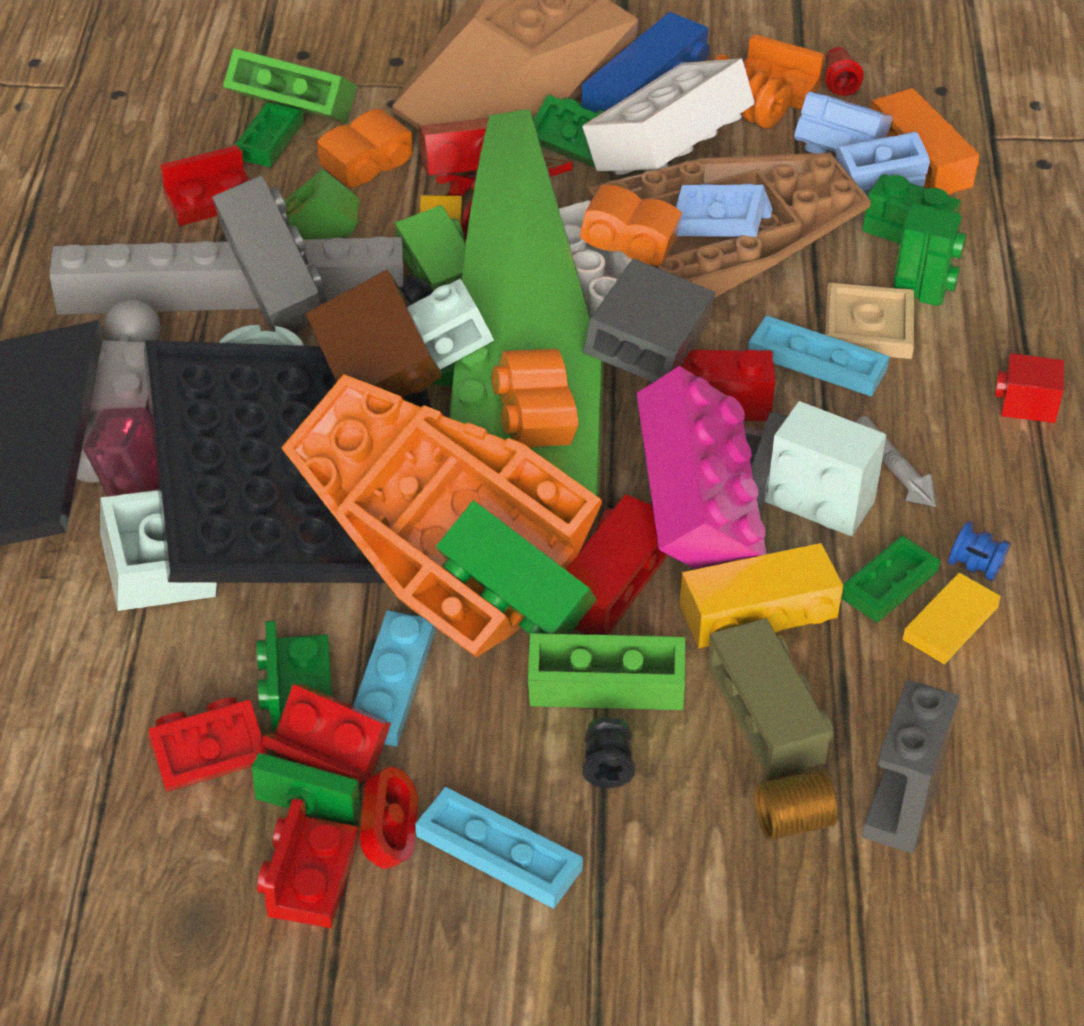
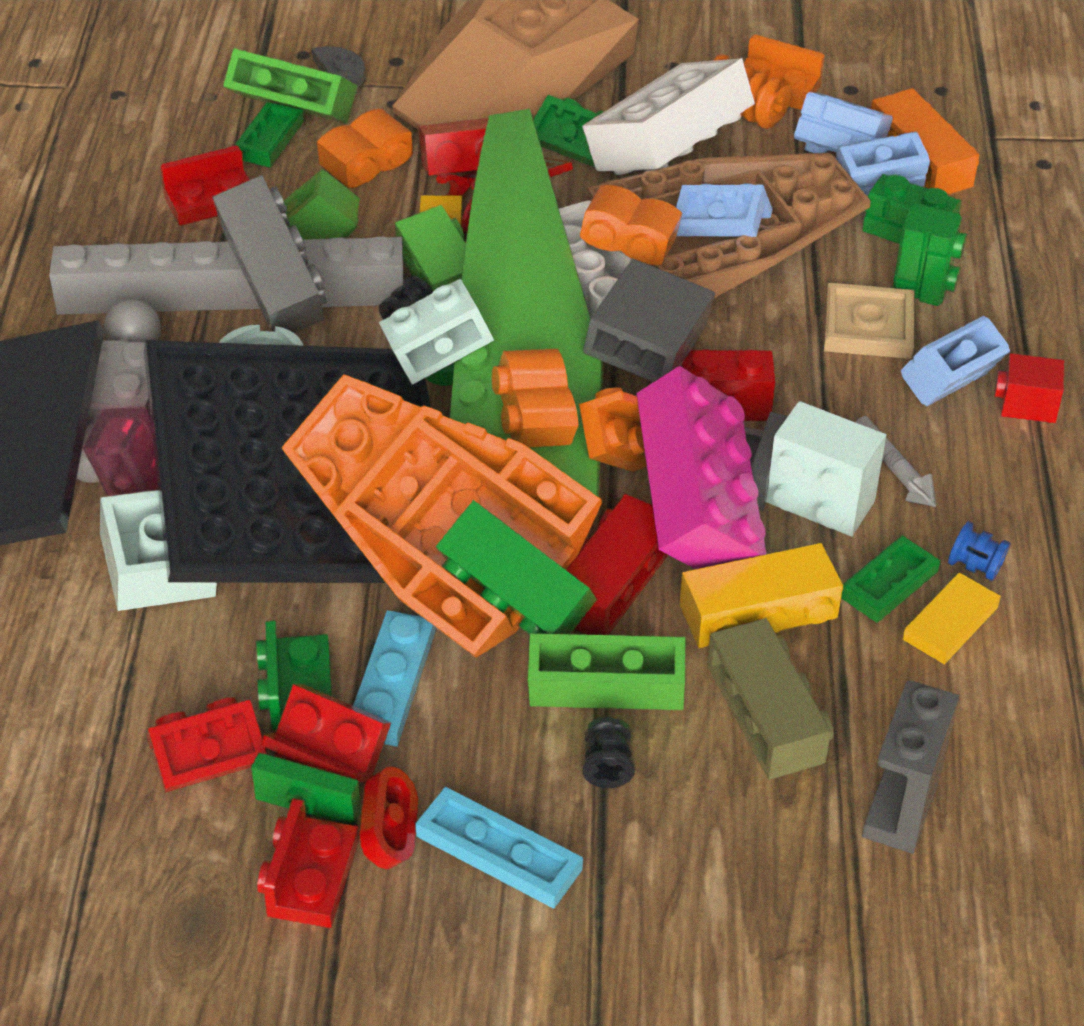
(341, 63): none -> dark grey plate
(374, 337): reddish brown panel -> none
(614, 429): none -> orange bracket
(651, 55): blue brick -> none
(796, 804): pearl gold piece -> none
(820, 355): medium azure plate -> none
(842, 72): red cone -> none
(955, 360): none -> light blue brick

